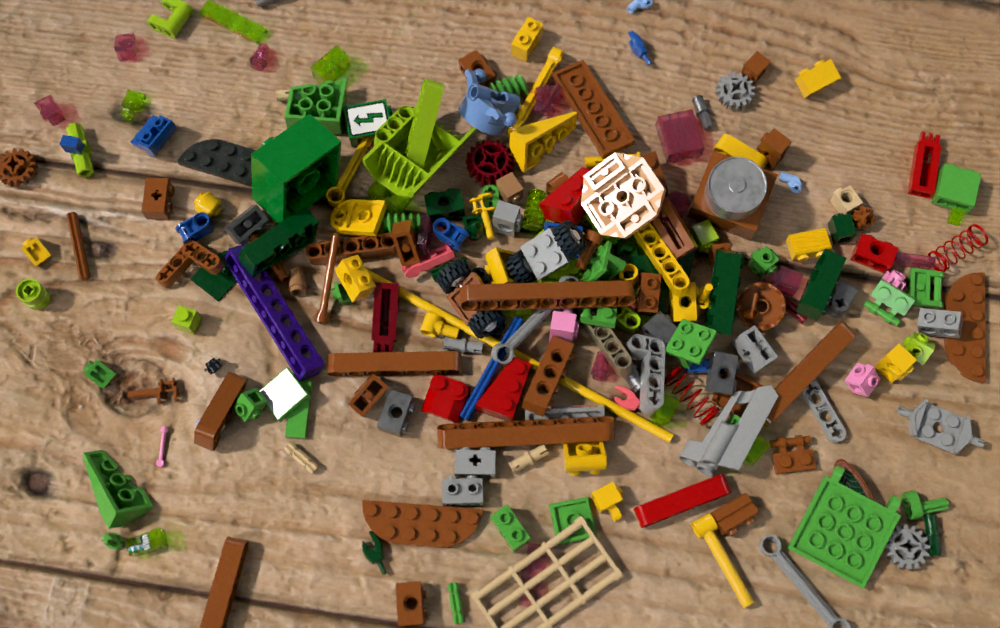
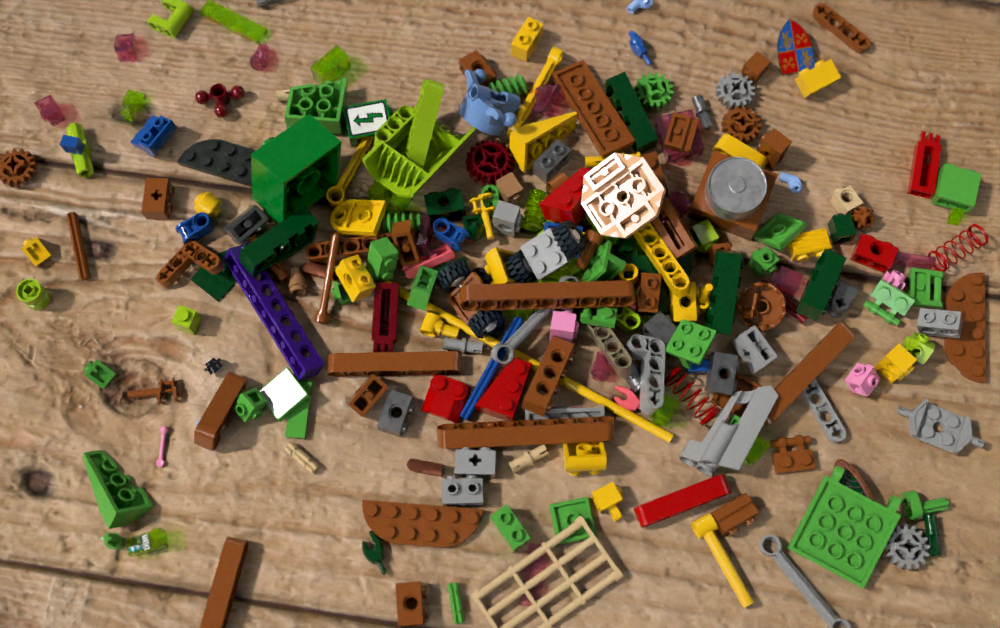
(220, 109): none -> dark red piece
(317, 270): none -> copper bar
(382, 260): none -> bright green brick
(422, 287): none -> bright green brick
(425, 467): none -> copper bar
(551, 161): none -> flat silver brick
(629, 108): none -> dark green wedge
(656, 91): none -> bright green gear
(680, 133): none -> dark orange plate
(740, 122): none -> dark orange gear
(779, 231): none -> bright green tile
(794, 49): none -> shield
(839, 30): none -> dark orange beam

